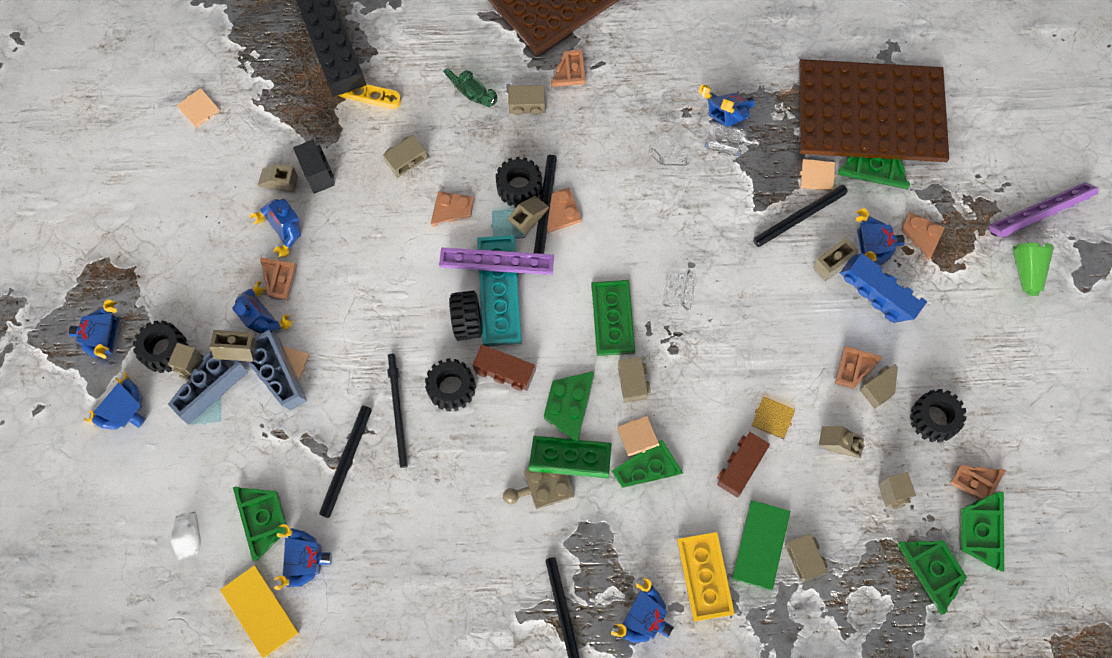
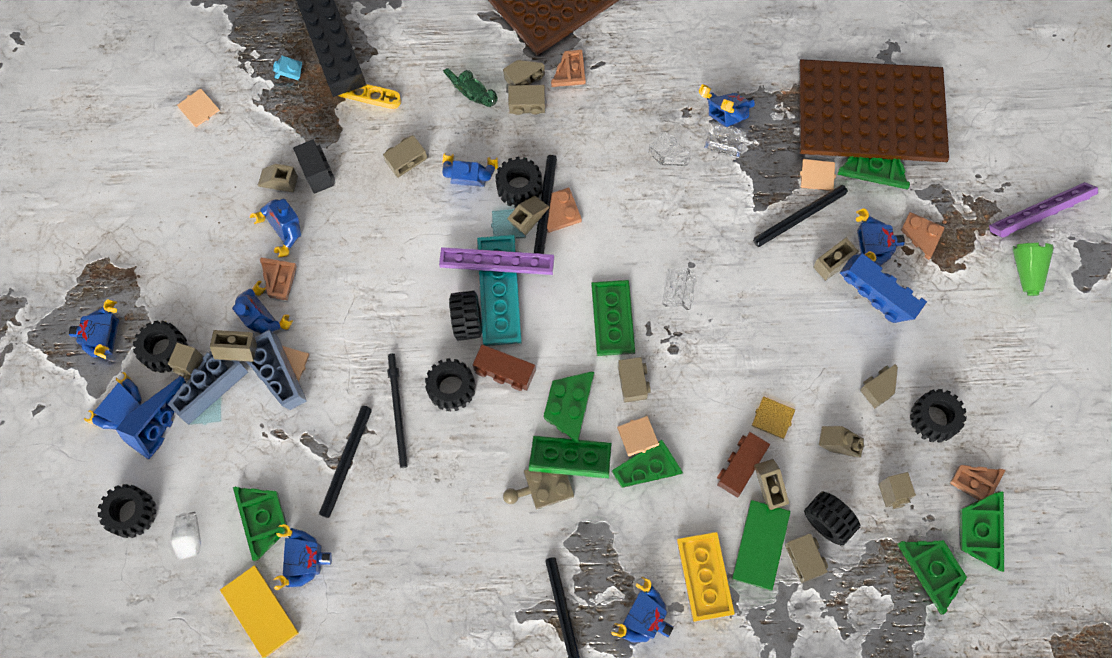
(114, 502): none -> black tyre
(148, 422): none -> blue wedge
(287, 67): none -> medium azure bracket
(451, 207): nougat wing -> none
(468, 172): none -> blue torso
(523, 72): none -> dark tan slope
(771, 484): none -> dark tan brick
(832, 518): none -> black tyre
(855, 366): nougat wing -> none

